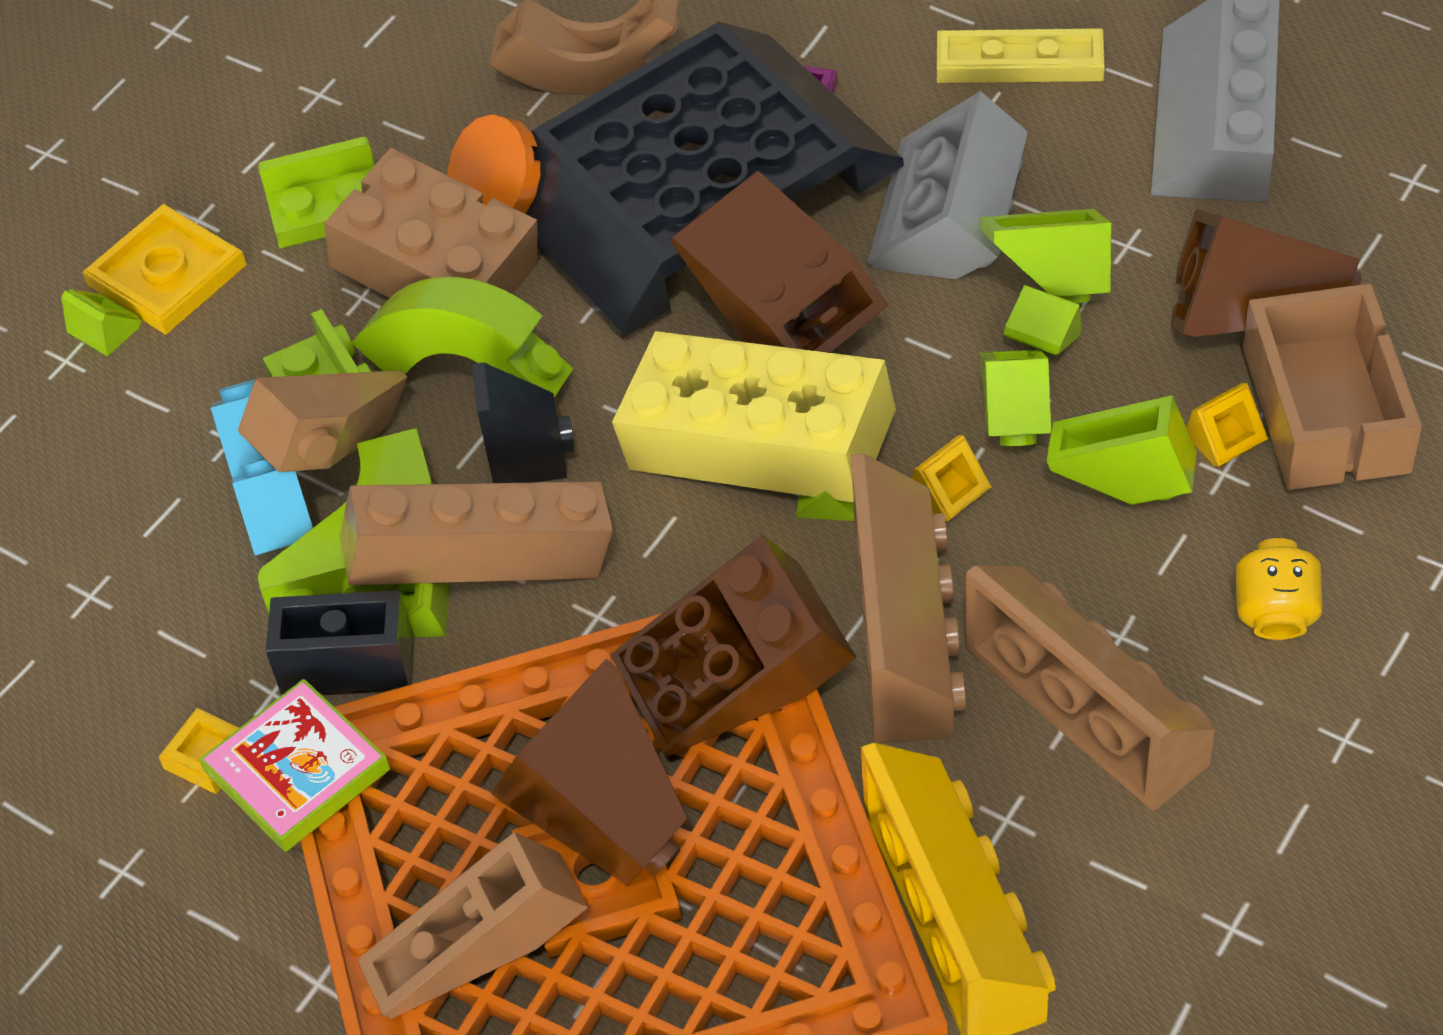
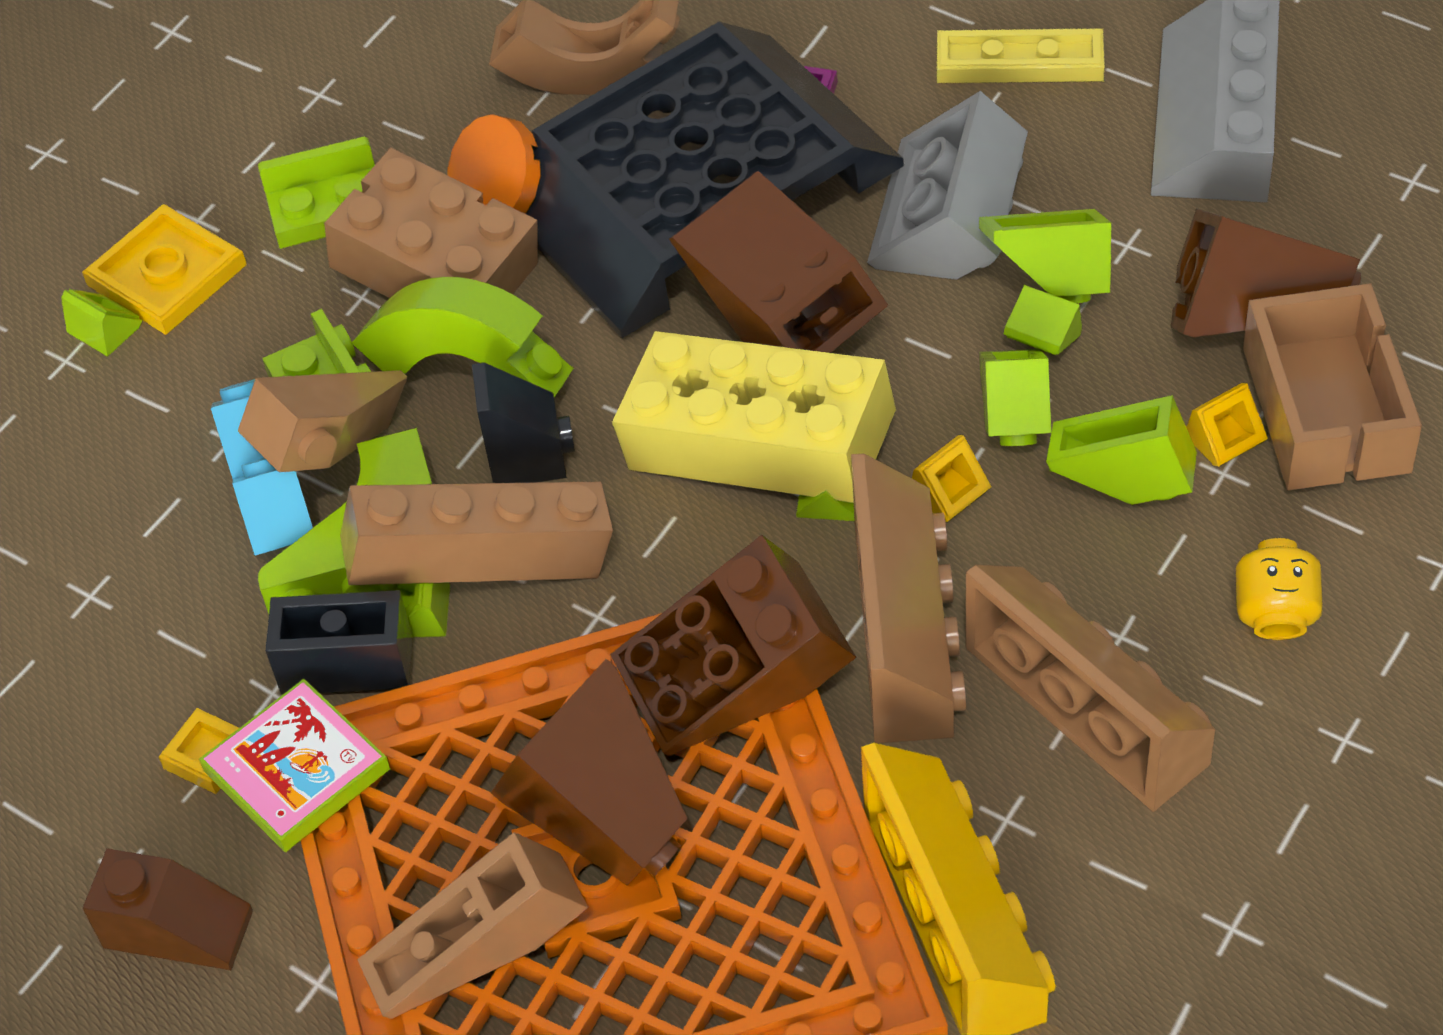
(164, 911): none -> reddish brown slope

